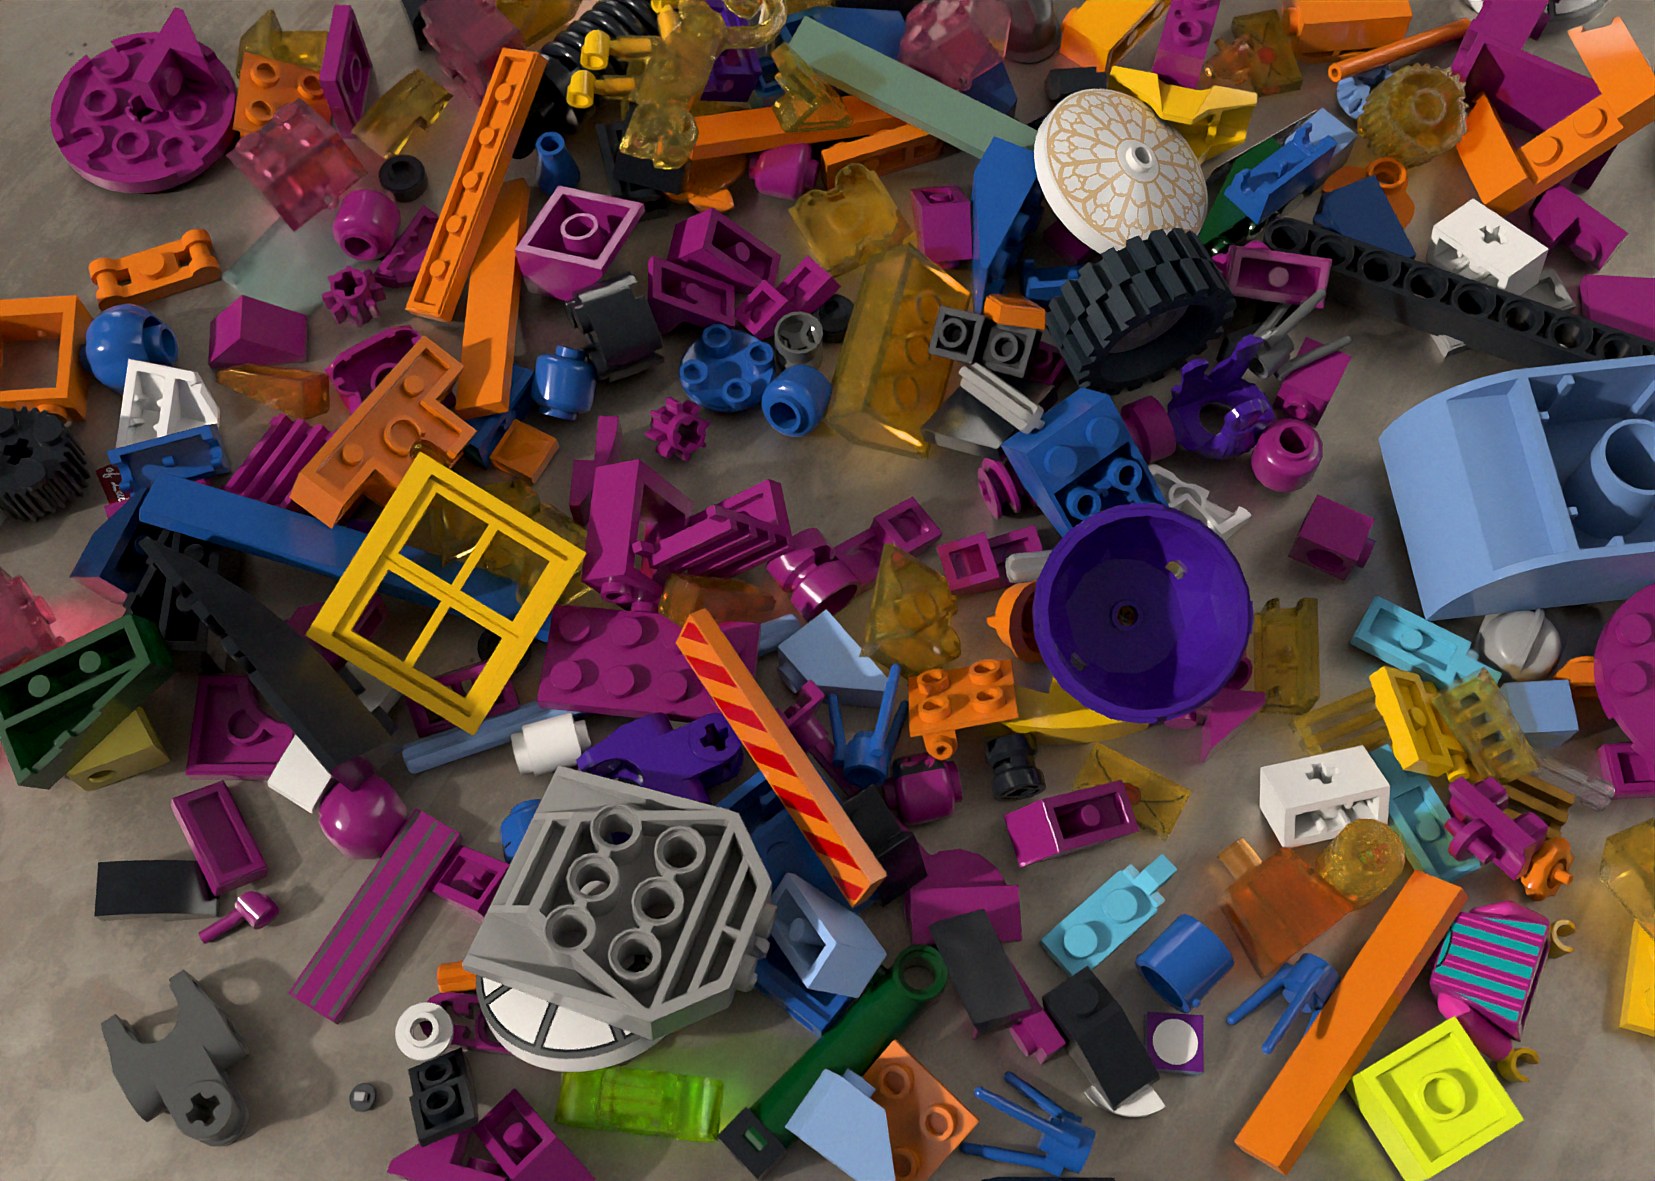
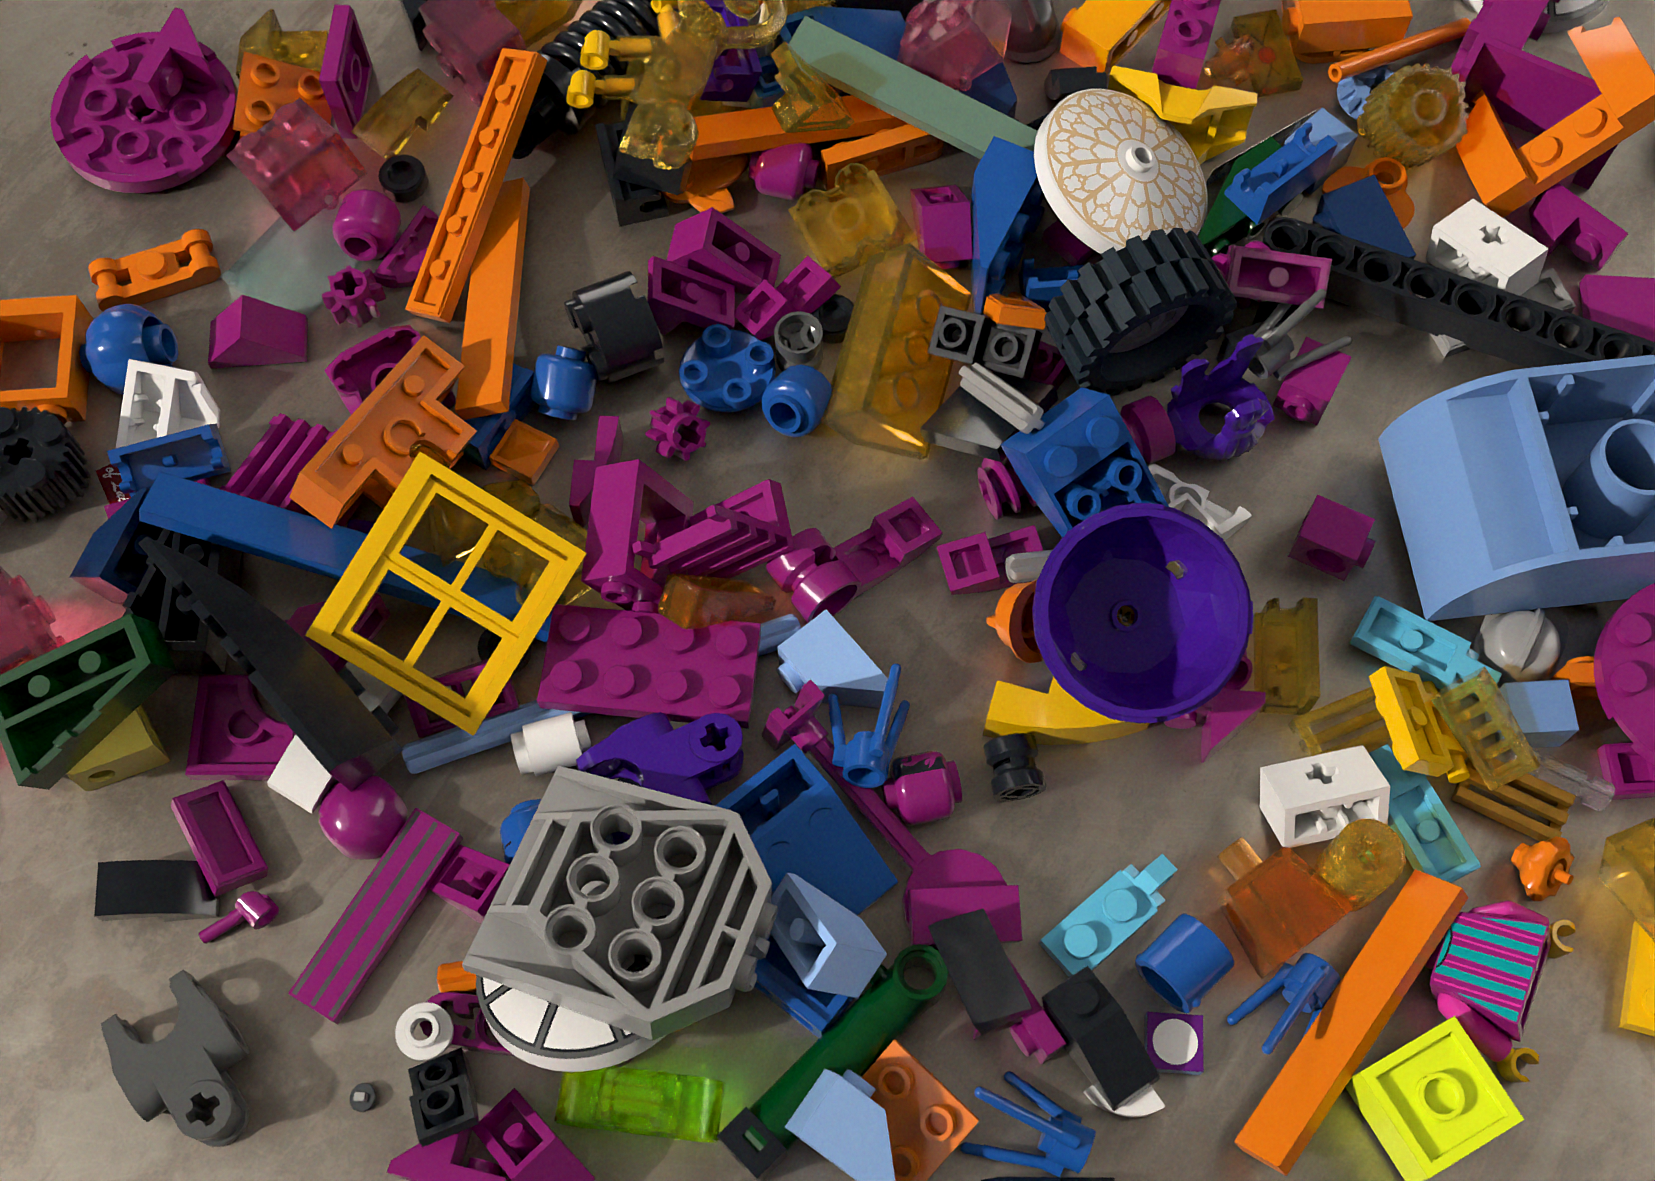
(286, 389): clear orange slope -> none
(554, 164): blue cone -> none
(574, 241): magenta slope -> none
(780, 758): orange tile -> none
(892, 847): black slope -> none
(910, 616): clear yellow slope -> none
(959, 699): orange hinge -> none
(1070, 822): magenta slope -> none
(1153, 798): clear yellow tile -> none
(1287, 455): magenta head -> none
(1487, 832): magenta hips -> none

